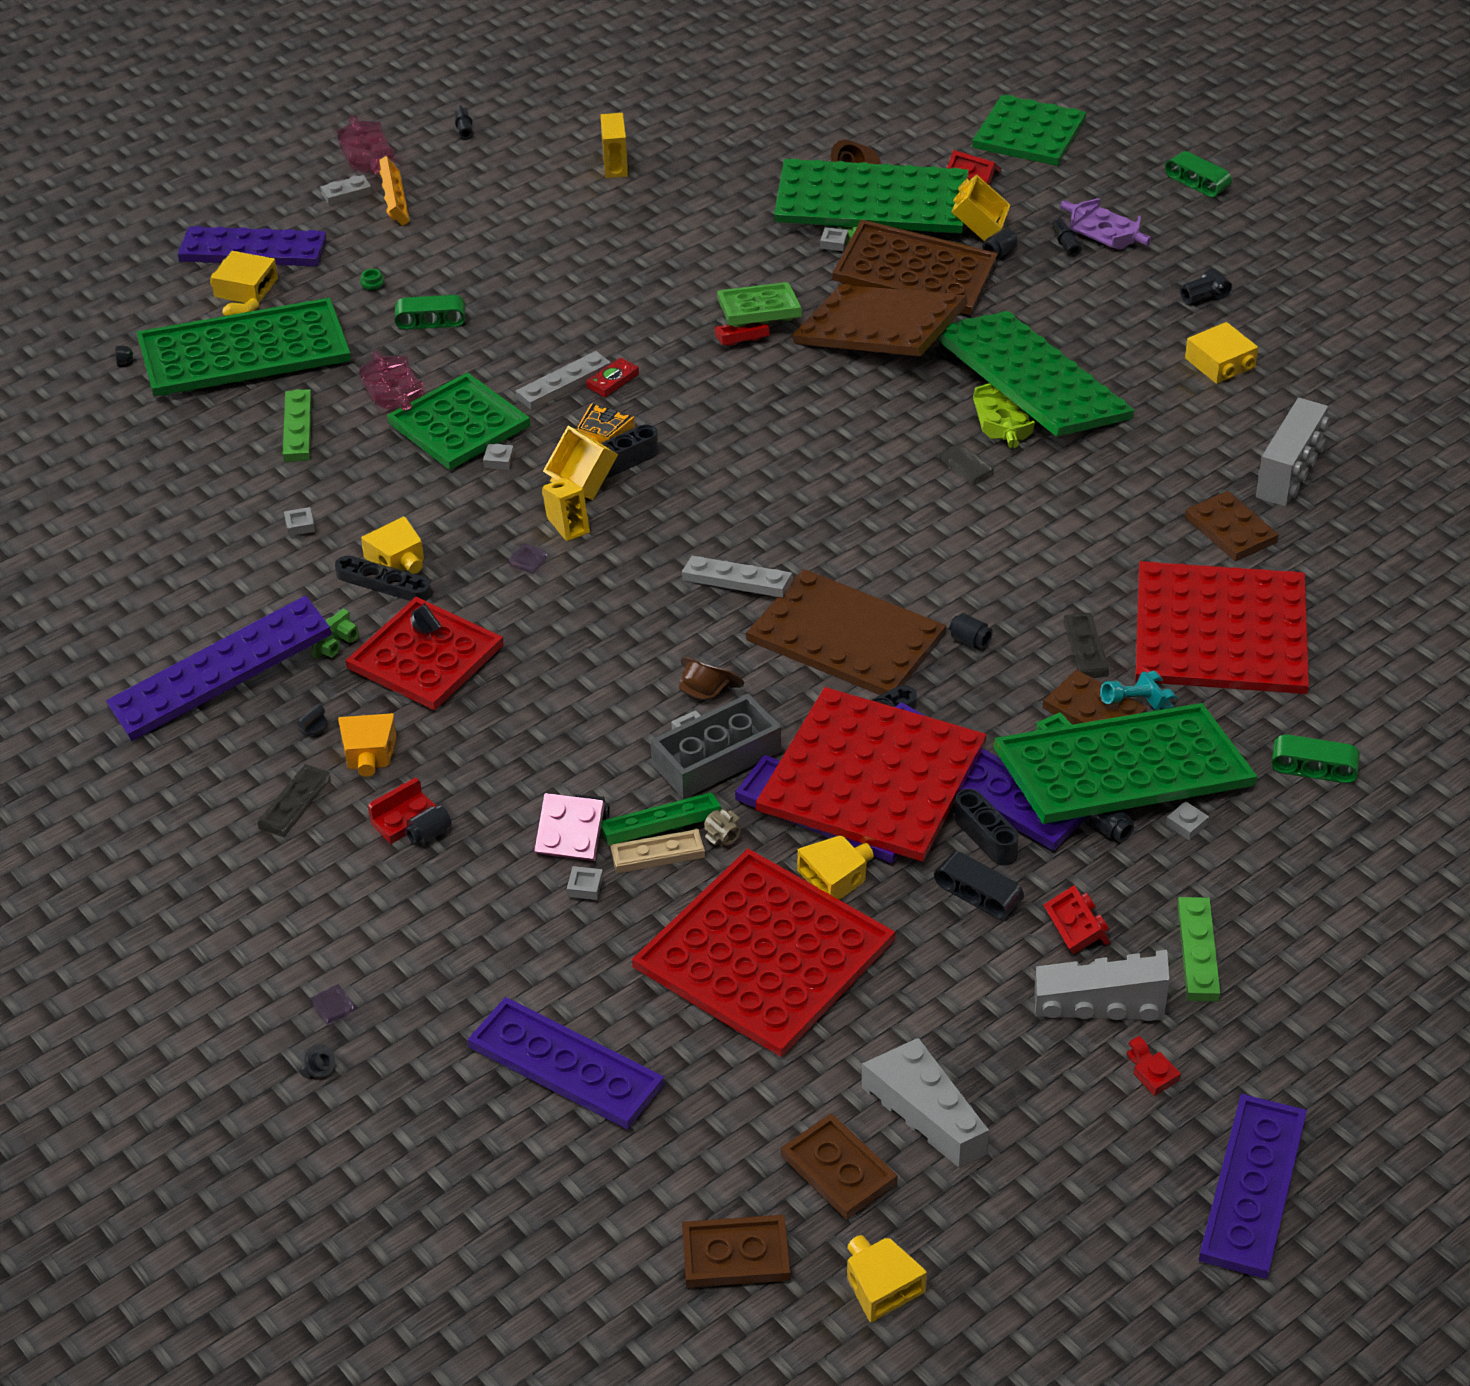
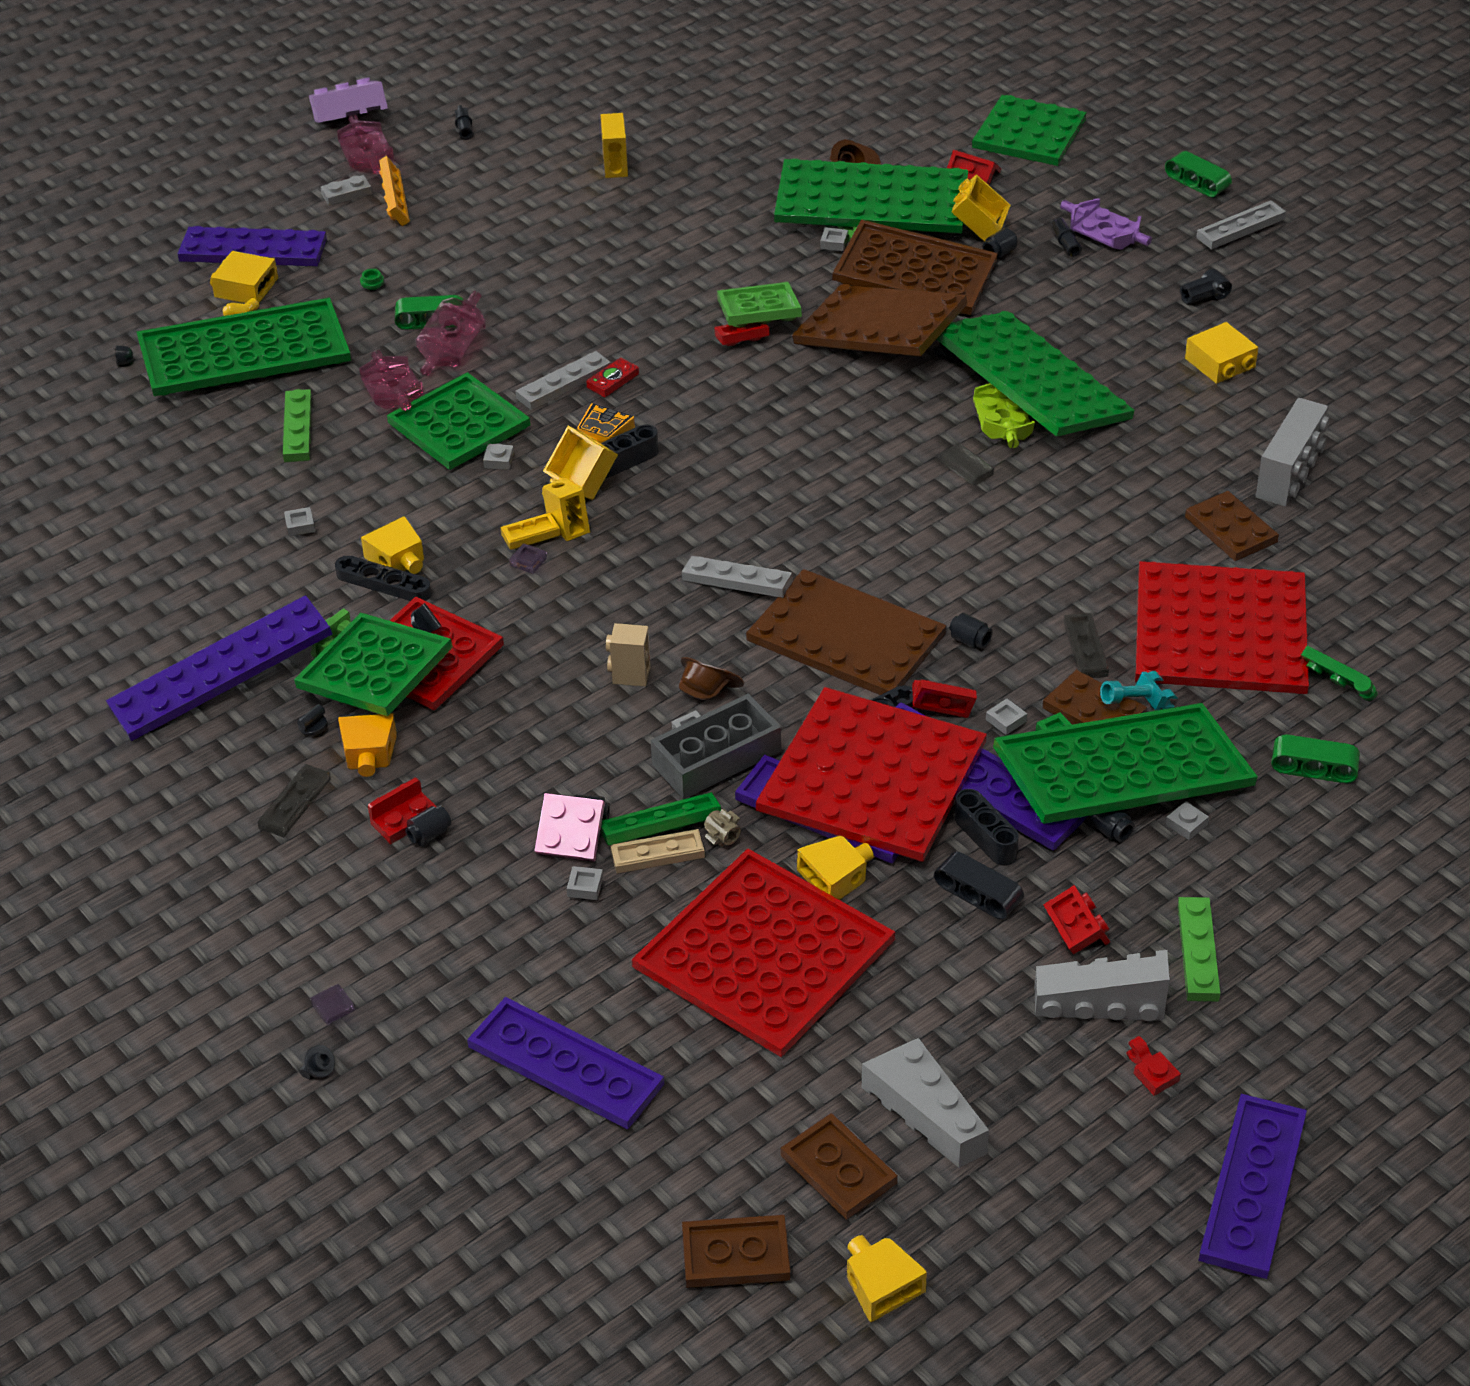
(347, 100): none -> lavender wedge
(373, 664): none -> green plate
(448, 347): none -> clear pink plate
(530, 531): none -> yellow plate
(629, 654): none -> tan brick
(943, 698): none -> red panel
(1006, 716): none -> light grey plate
(1241, 224): none -> light grey plate
(1340, 673): none -> green plate

